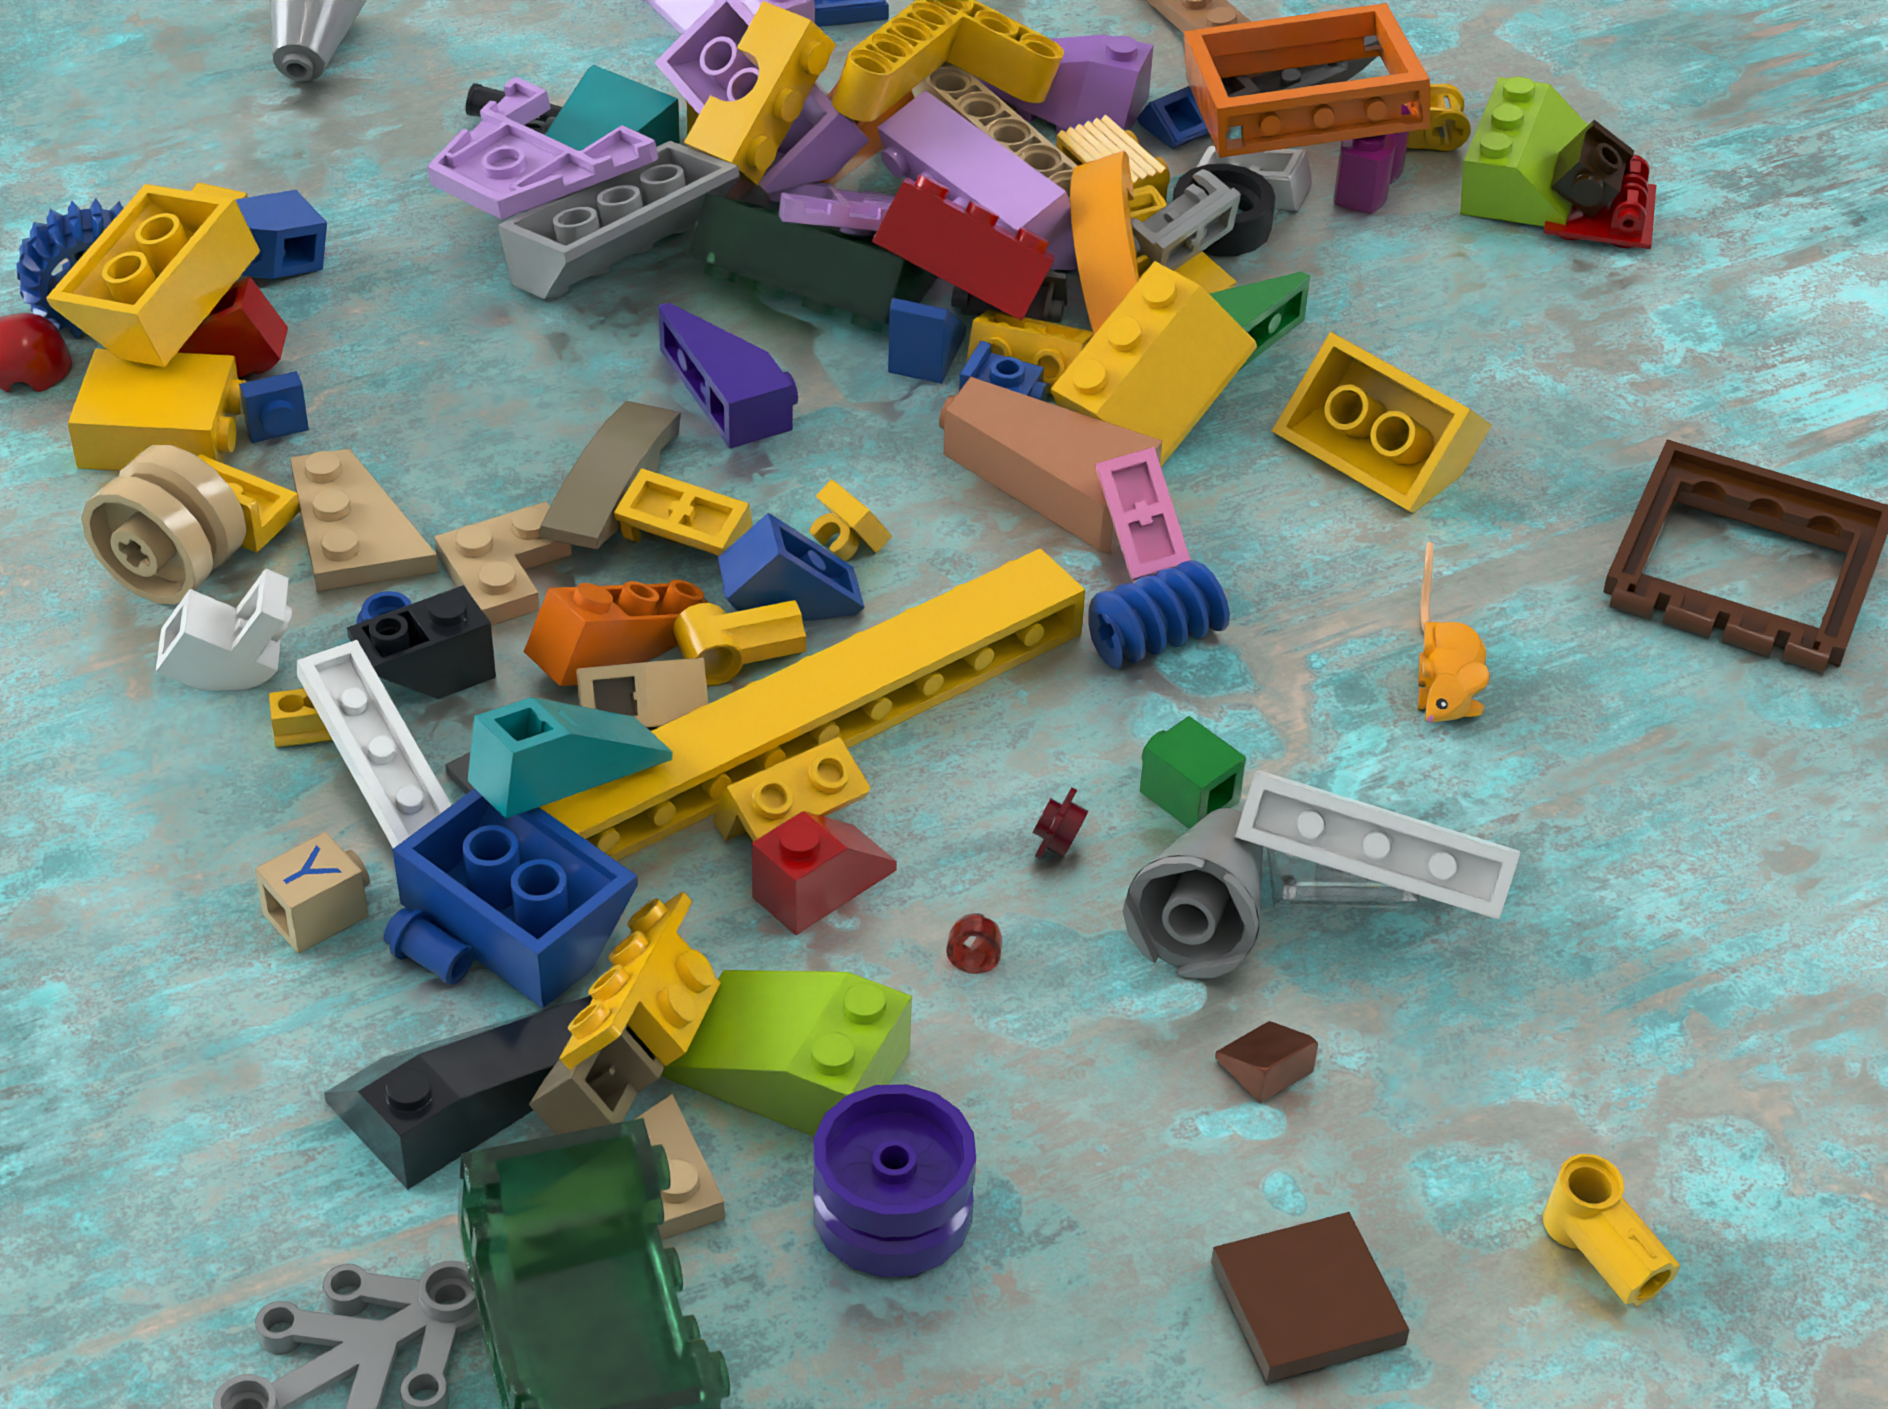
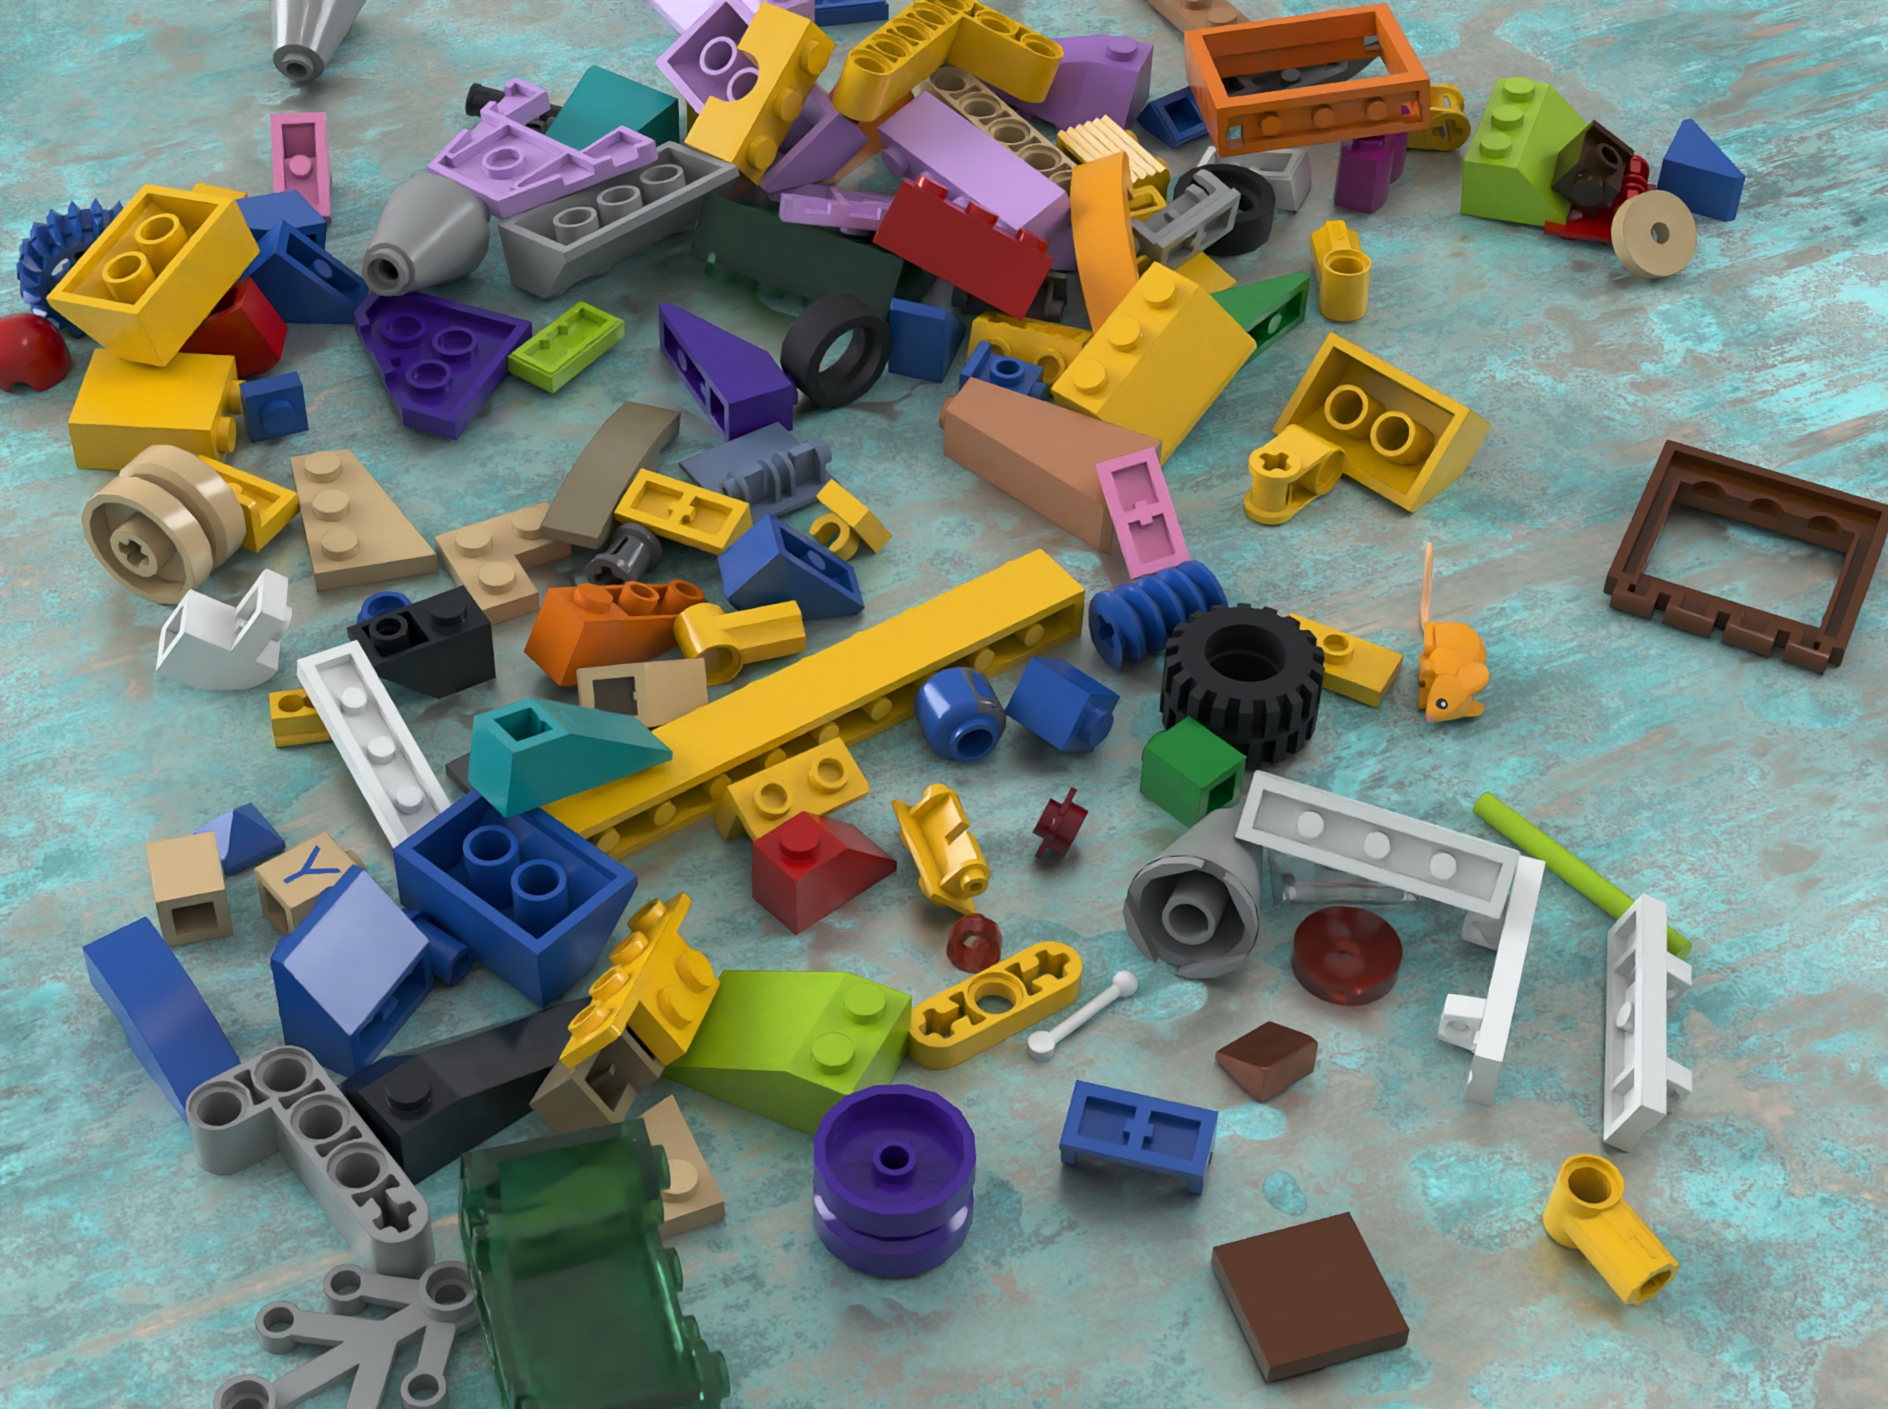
(159, 1009): none -> blue slope
(189, 889): none -> tan brick
(243, 838): none -> blue slope
(294, 1108): none -> light grey beam
(303, 158): none -> bright pink slope
(304, 279): none -> blue slope
(350, 974): none -> slope
(426, 237): none -> light grey cone
(437, 356): none -> dark purple plate
(566, 346): none -> lime plate
(629, 555): none -> dark grey bush
(764, 470): none -> sand blue hinge
(814, 334): none -> black tyre
(948, 868): none -> yellow hinge
(960, 714): none -> blue head
(982, 1030): none -> yellow beam
(1042, 1043): none -> white hinge
(1063, 705): none -> blue brick
(1139, 1132): none -> blue hinge
(1245, 680): none -> black tyre
(1291, 474): none -> yellow piece
(1340, 271): none -> yellow piece
(1343, 979): none -> clear red piece
(1353, 664): none -> yellow plate
(1485, 1023): none -> white hinge
(1565, 864): none -> lime bar
(1640, 985): none -> white hinge
(1674, 232): none -> tan piece
(1701, 174): none -> blue slope

